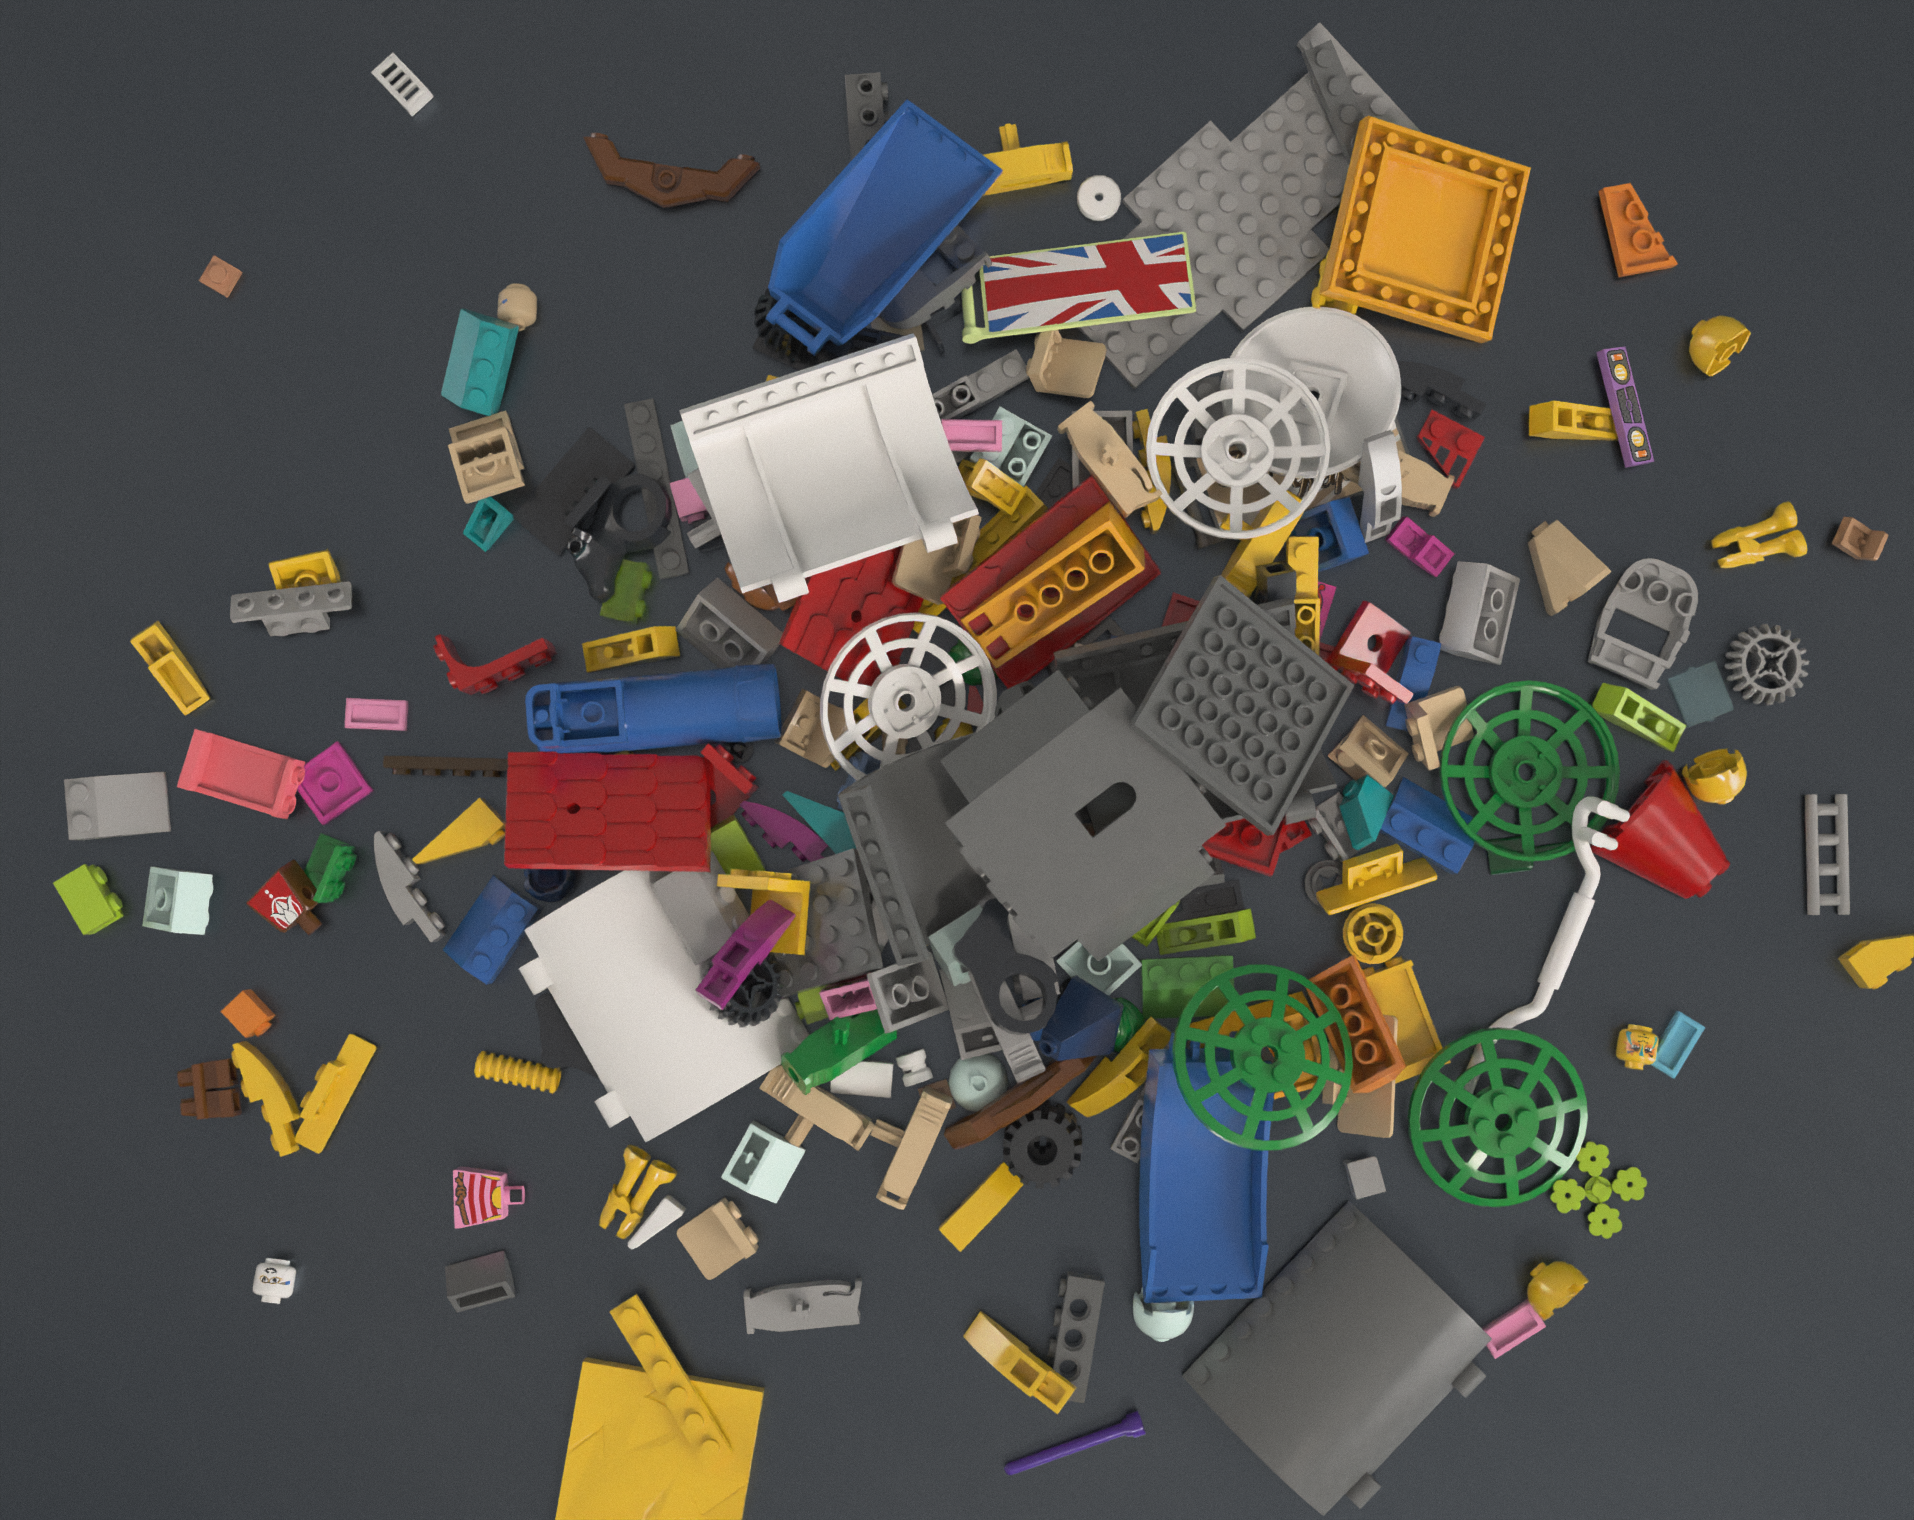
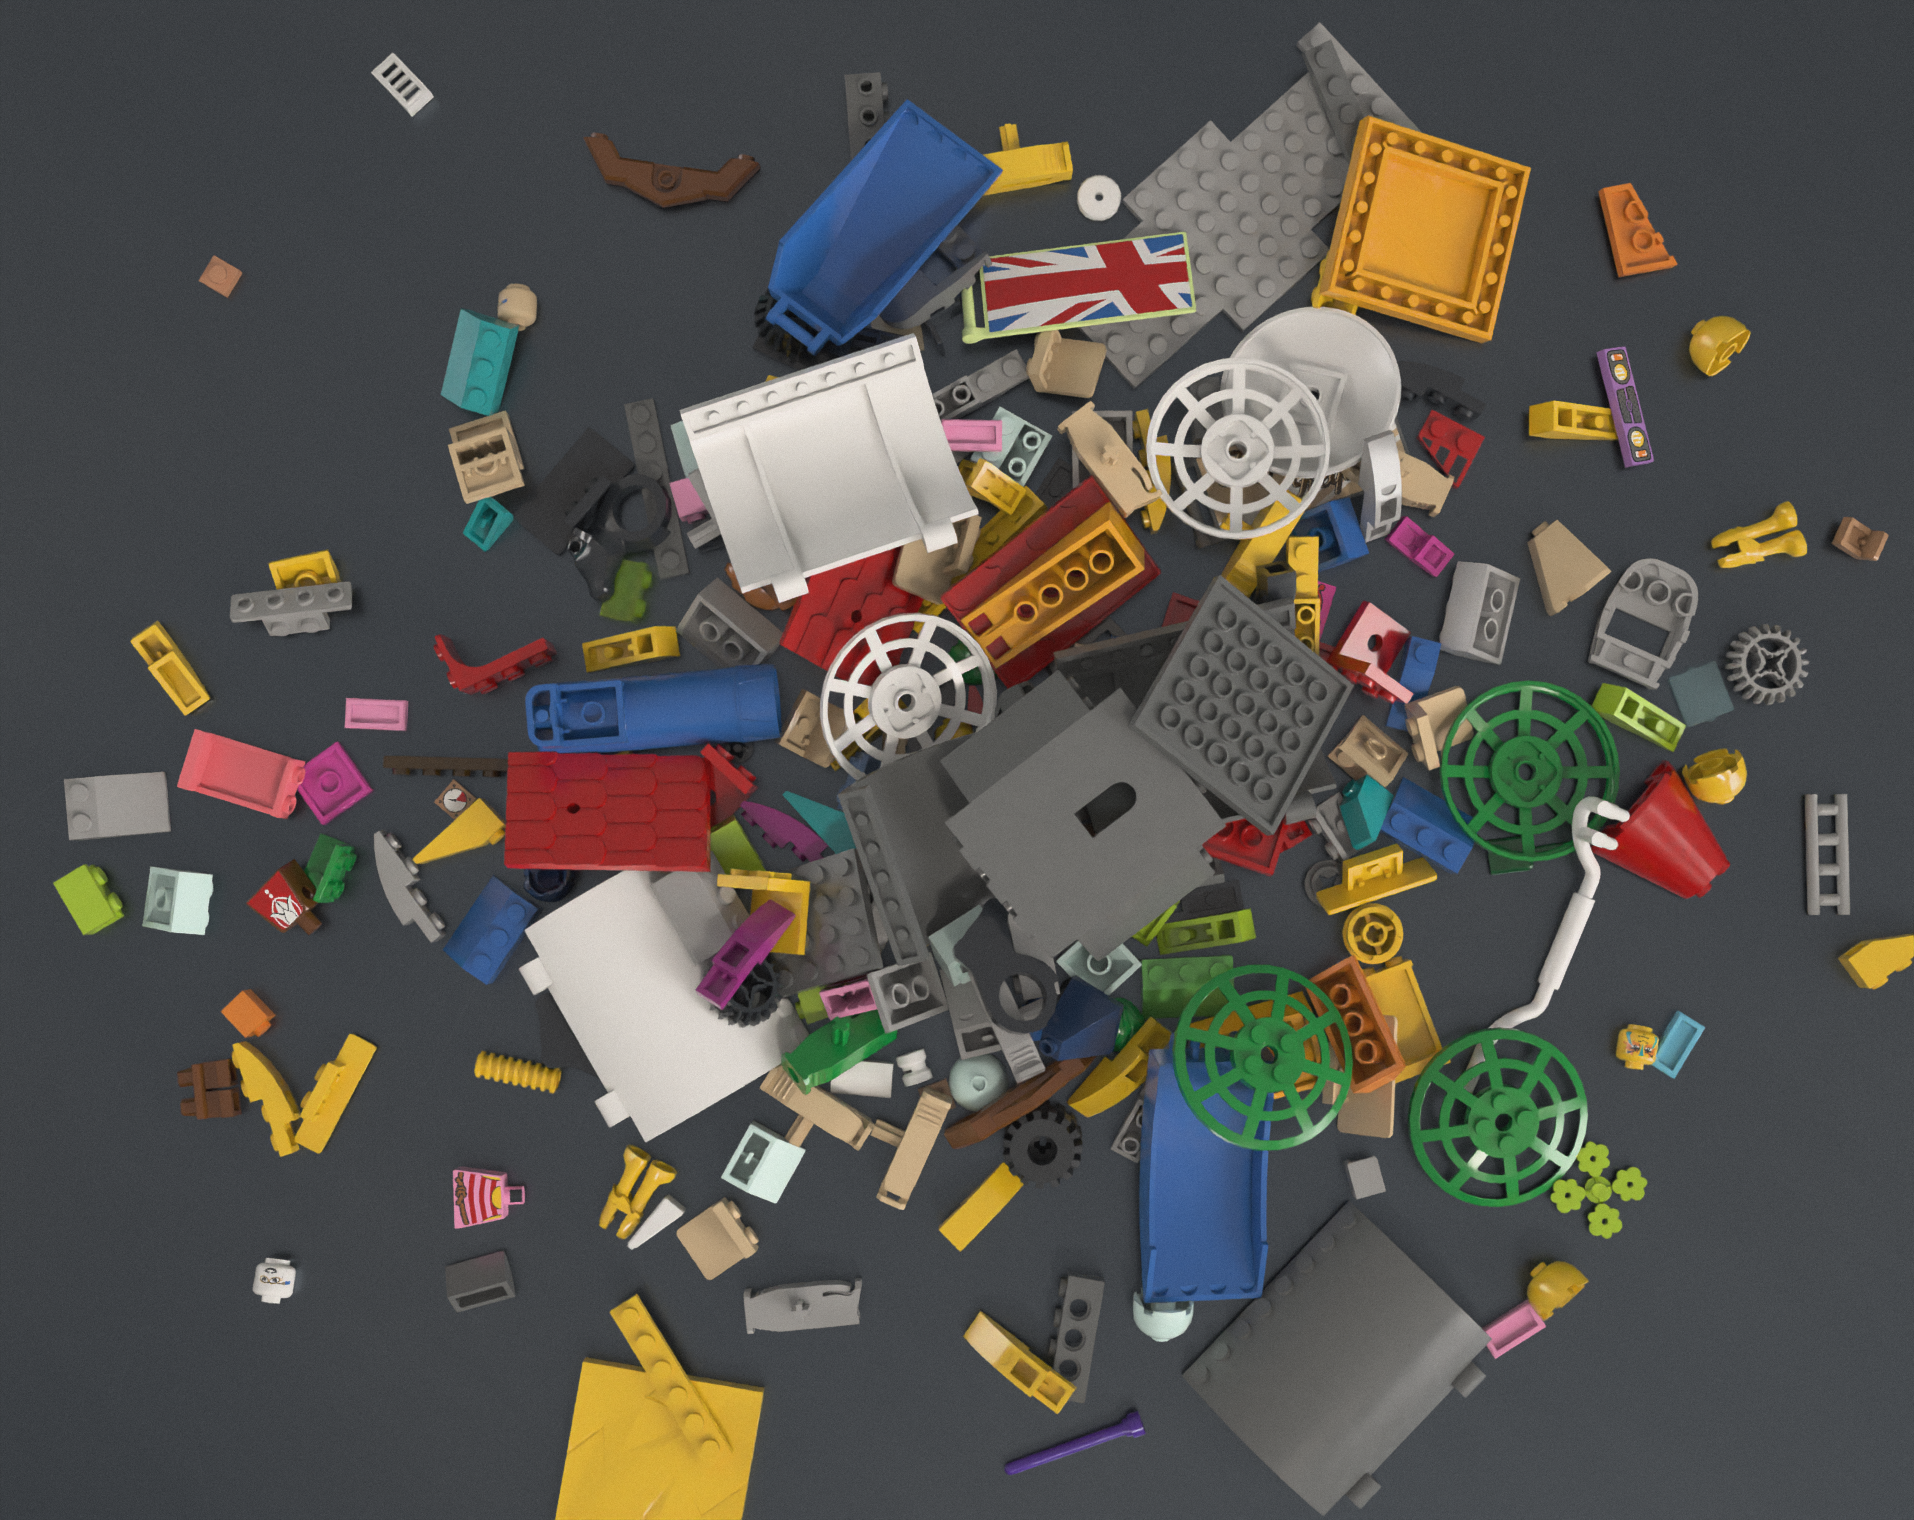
(455, 799): none -> tile

